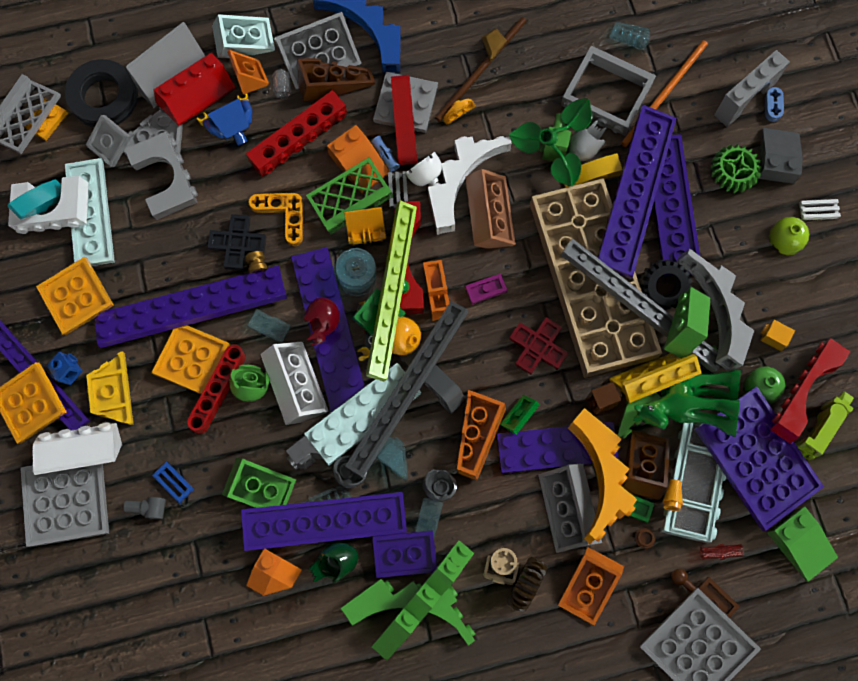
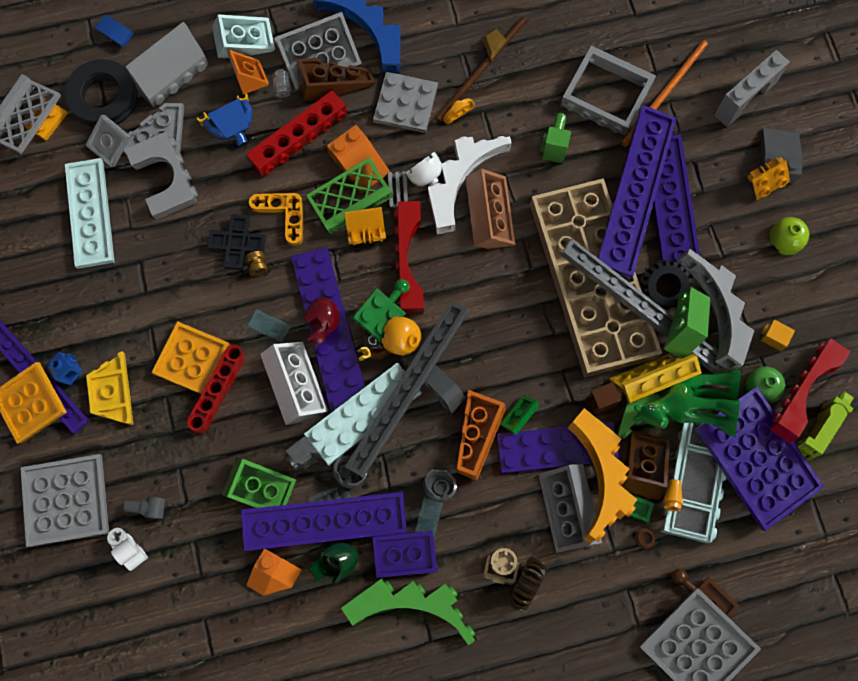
(36, 200): teal slope -> none
(68, 213): white arch -> none
(74, 296): light orange plate -> none
(76, 448): white slope -> none
(114, 30): none -> blue slope
(125, 549): none -> white piece
(185, 494): blue tile -> none
(189, 306): dark purple plate -> none
(193, 89): red slope -> none
(248, 383): bright green cylinder -> none
(358, 281): clear light blue wheel -> none
(391, 163): medium blue pin -> none
(391, 292): lime plate -> none
(394, 457): clear light blue slope -> none
(404, 120): red beam -> none
(423, 601): bright green arch -> none
(436, 288): orange slope -> none
(486, 289): magenta plate -> none
(529, 135): green plant -> none
(538, 346): dark red plate -> none
(586, 142): light grey helmet -> none
(591, 586): orange slope -> none
(601, 168): yellow slope -> none
(629, 40): clear light blue slope -> none
(721, 551): clear red pin -> none
(725, 169): bright green gear -> none
(770, 104): medium blue beam -> none
(770, 180): none -> light orange hinge
(803, 543): bright green slope -> none
(805, 206): white tile -> none

